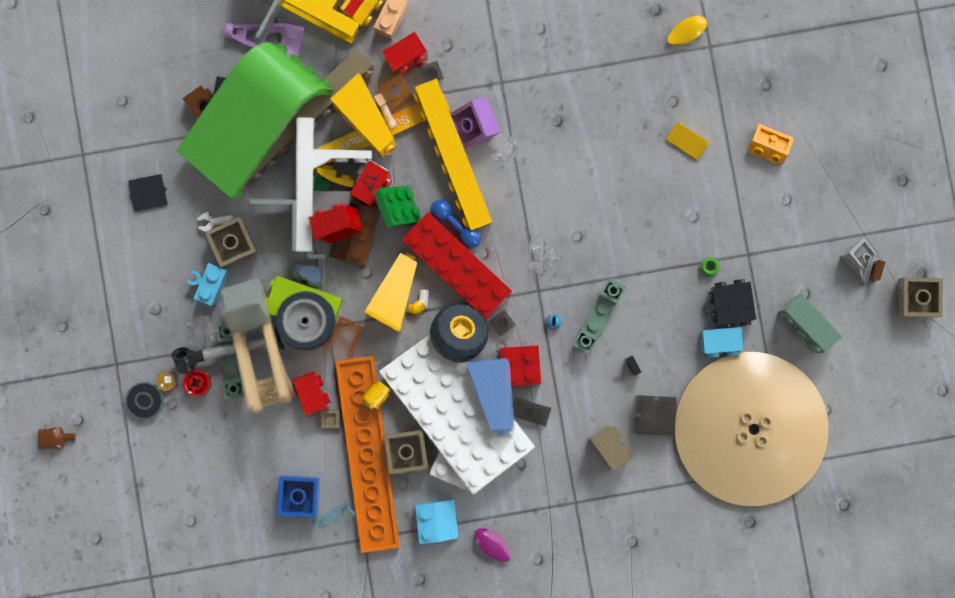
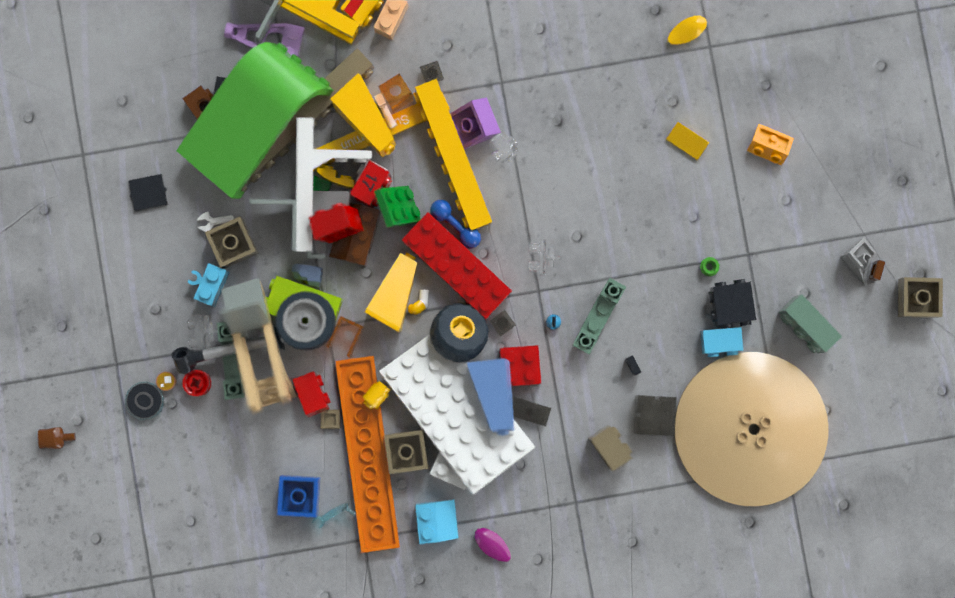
(405, 55): red brick -> none

